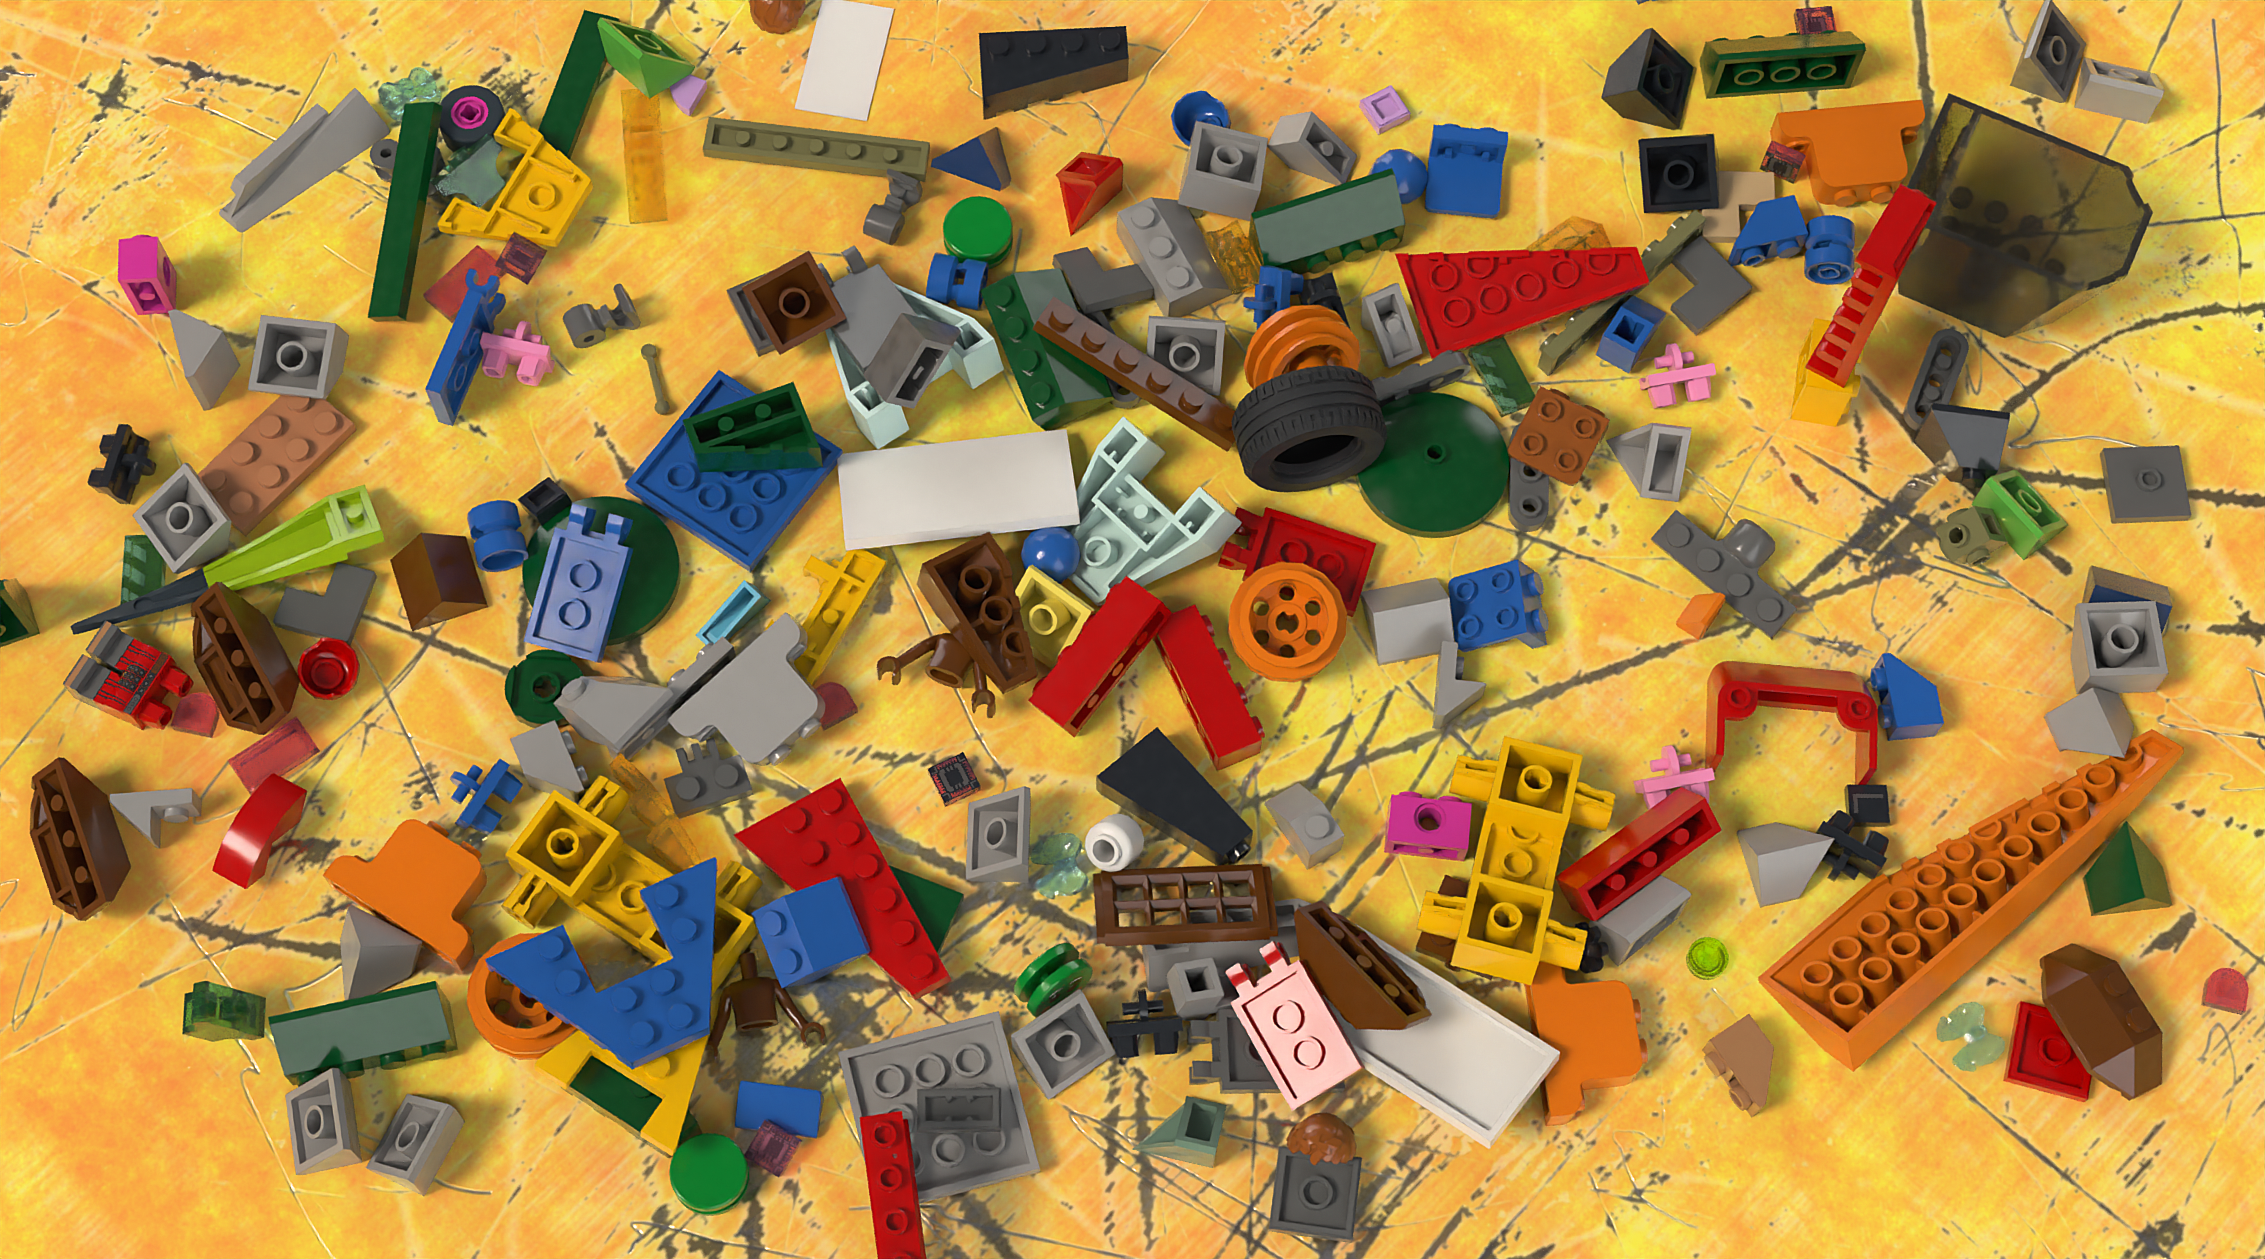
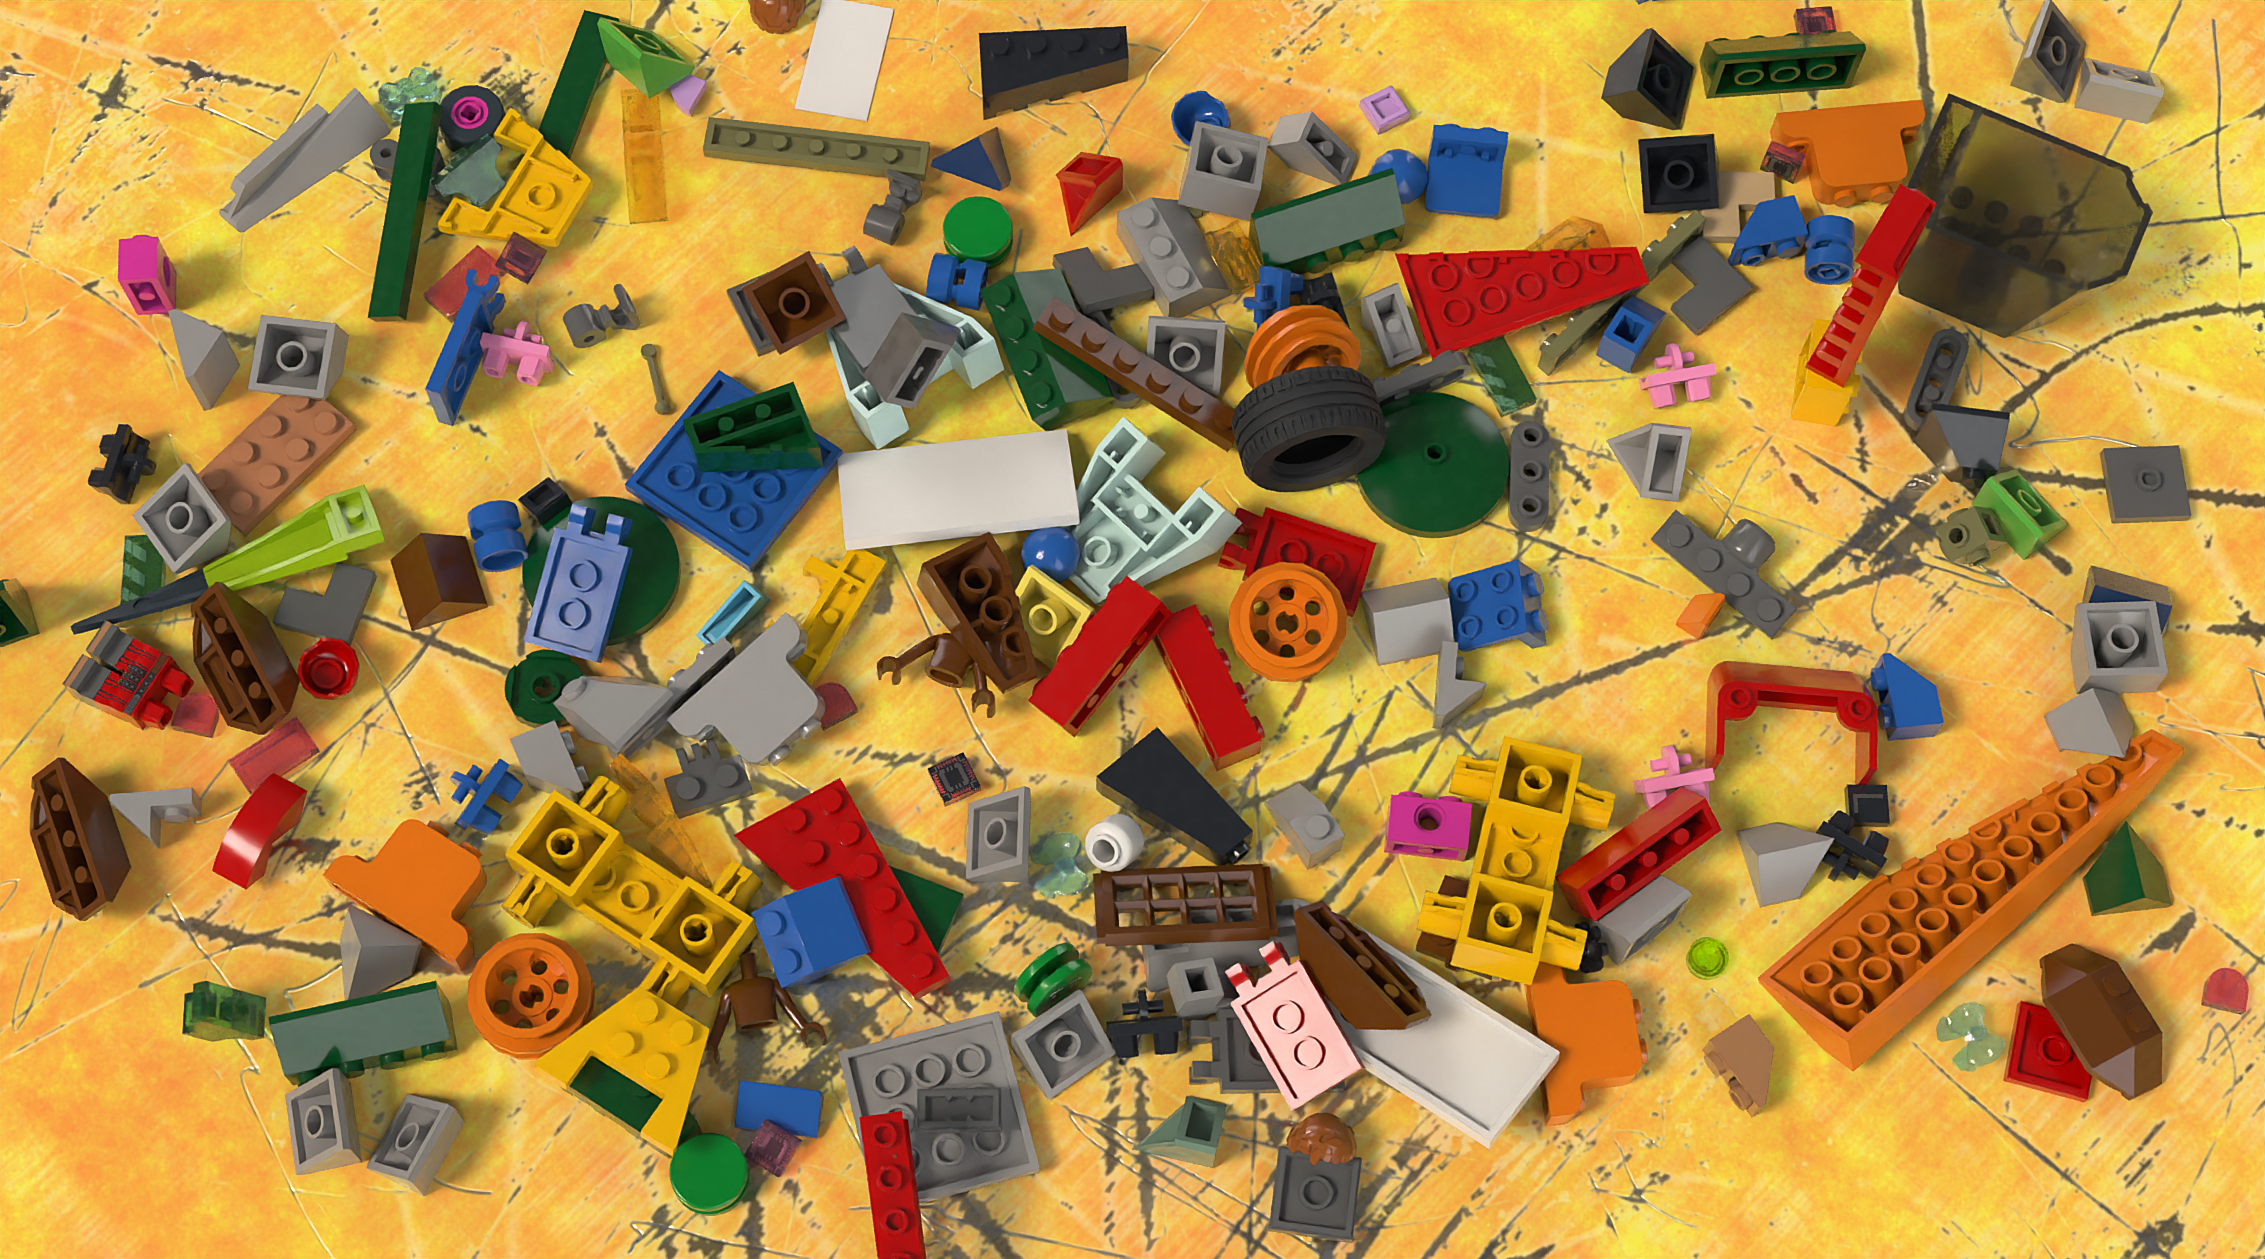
(650, 1010): blue wing -> none
(1558, 436): dark orange bracket -> none

